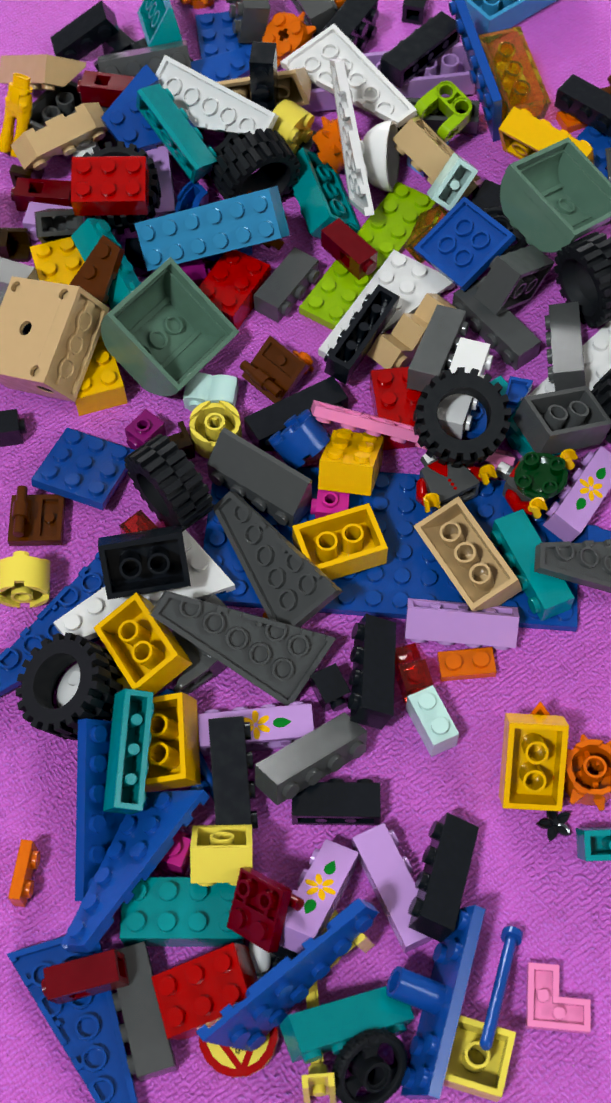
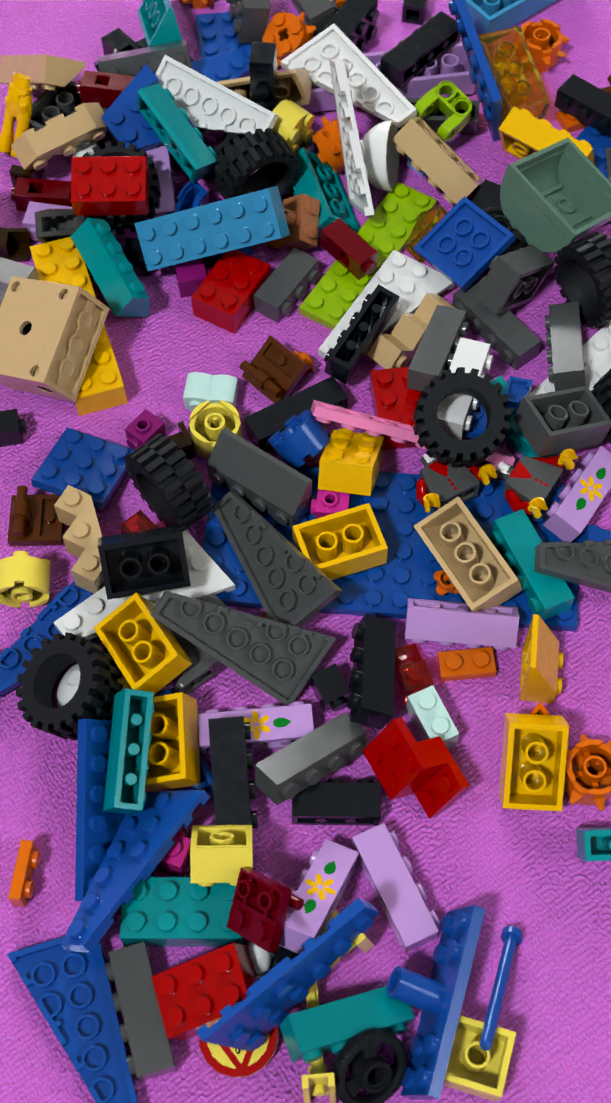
(81, 539): none -> tan brick
(85, 32): black brick -> none
(85, 977): dark red brick -> none
(100, 269): reddish brown wing -> none
(165, 330): sand green container -> none
(302, 221): none -> nougat brick
(415, 768): none -> red bracket
(443, 588): none -> orange plate
(443, 877): black brick -> none
(452, 182): light aqua brick -> none
(540, 664): none -> yellow slope
(541, 475): dark green dish -> none
(544, 43): none -> orange brick
(548, 1010): bright pink plate -> none
(555, 824): black plant -> none

